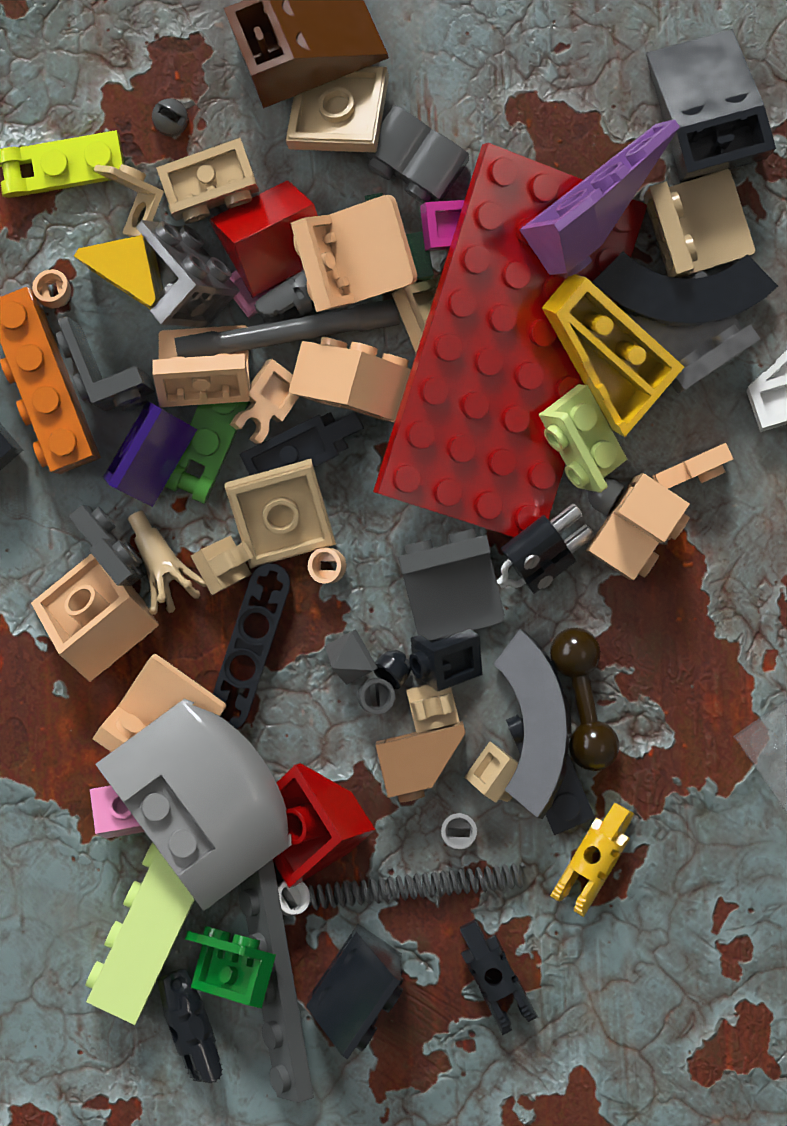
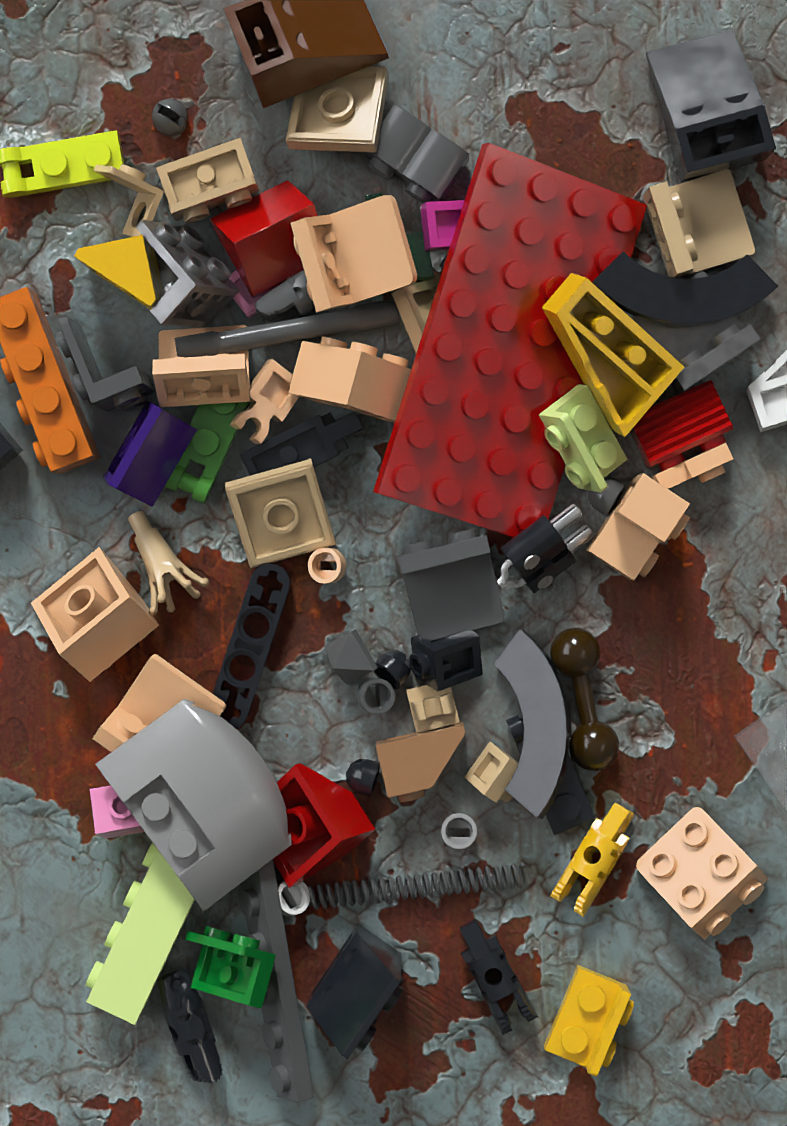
(43, 292): light nougat hinge -> none
(115, 557): dark grey plate -> none
(223, 563): tan tile -> none
(363, 776): none -> black hinge
(587, 213): medium lavender wedge -> none
(589, 1020): none -> yellow bracket
(681, 424): none -> red brick
(702, 873): none -> light nougat bracket

